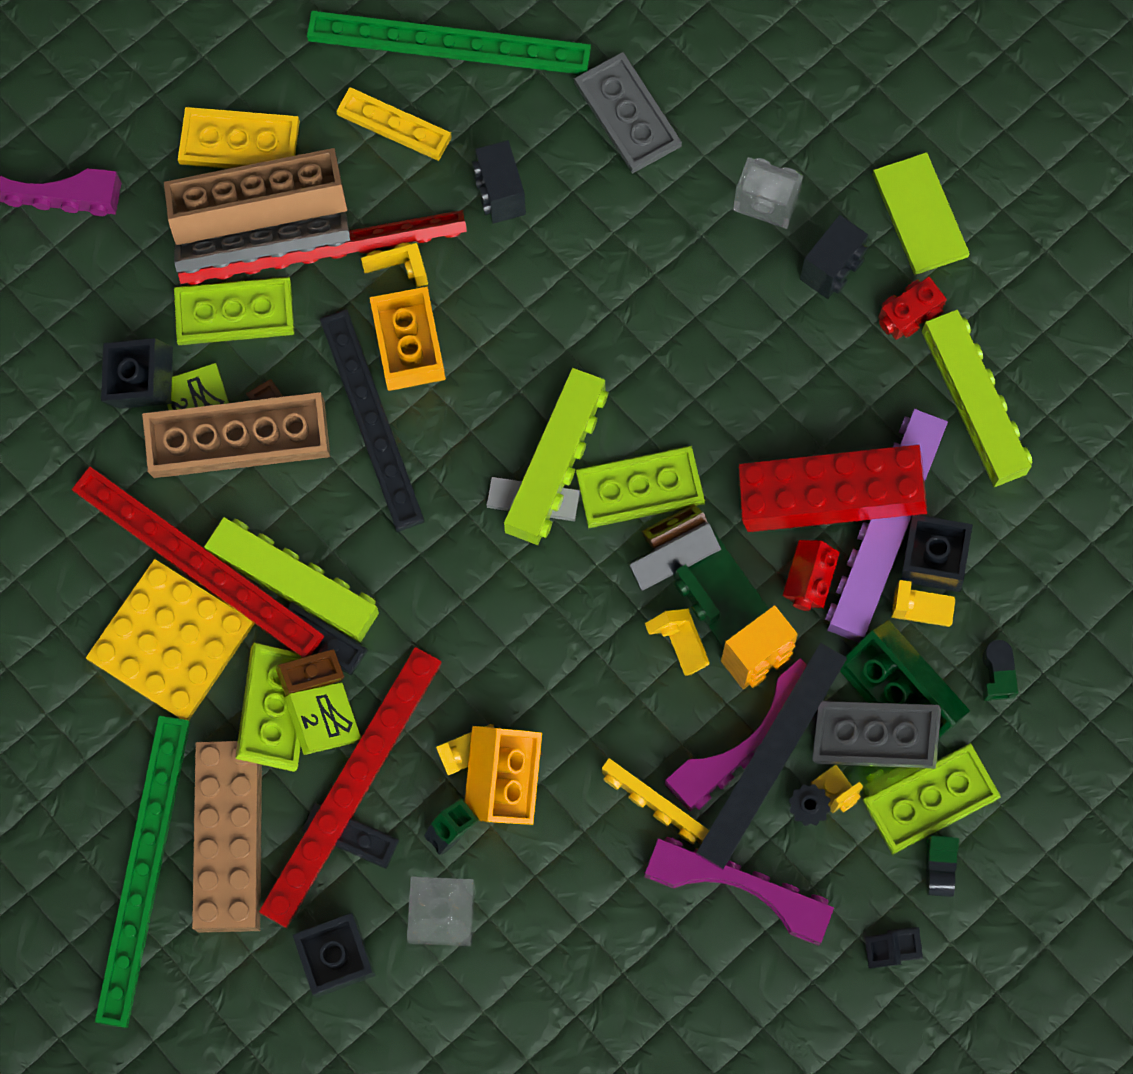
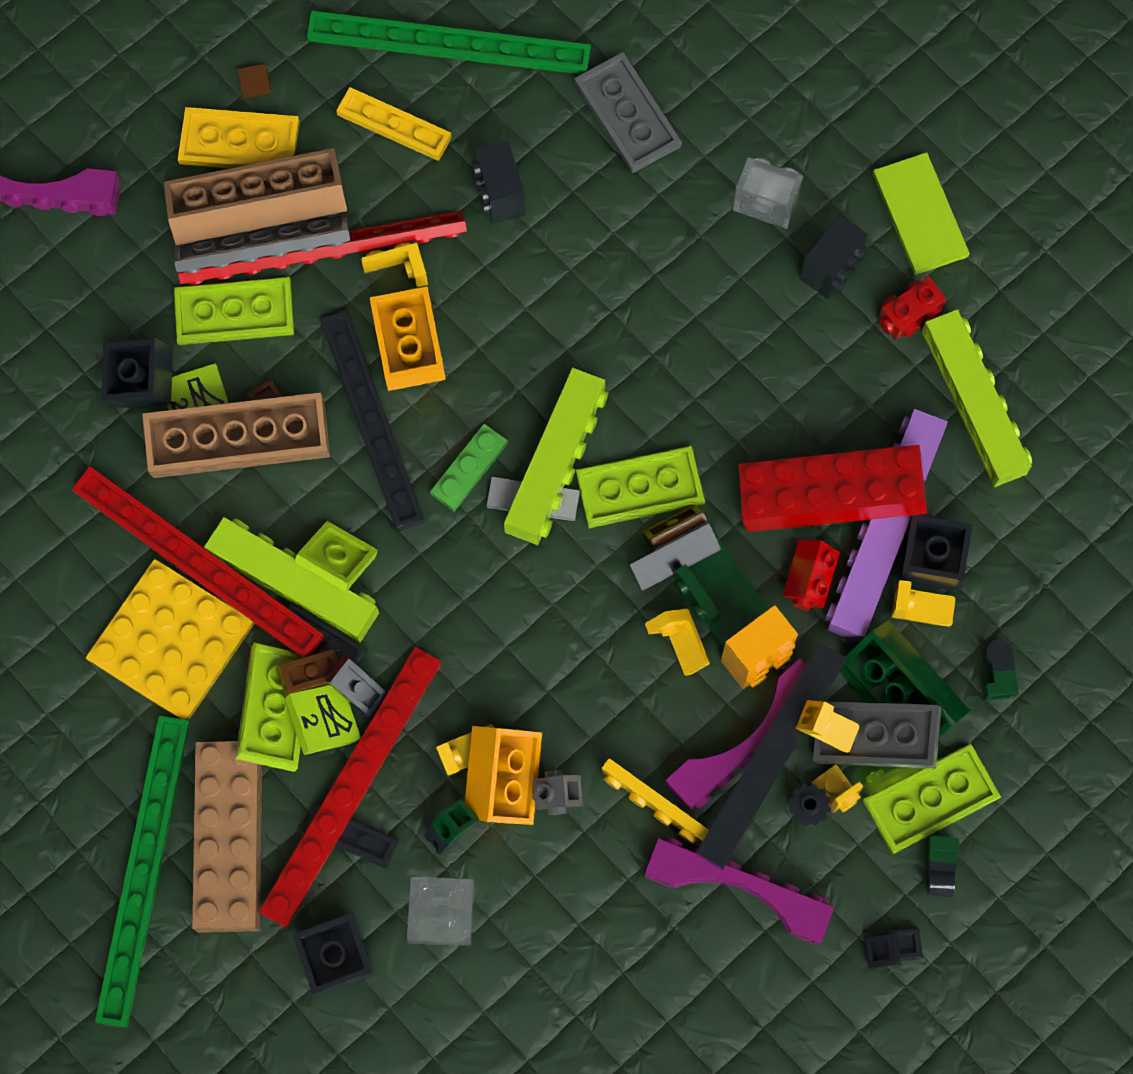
(254, 81): none -> reddish brown tile
(336, 556): none -> lime tile
(356, 686): none -> plate
(469, 467): none -> bright green plate
(557, 792): none -> dark grey brick
(827, 726): none -> yellow bracket

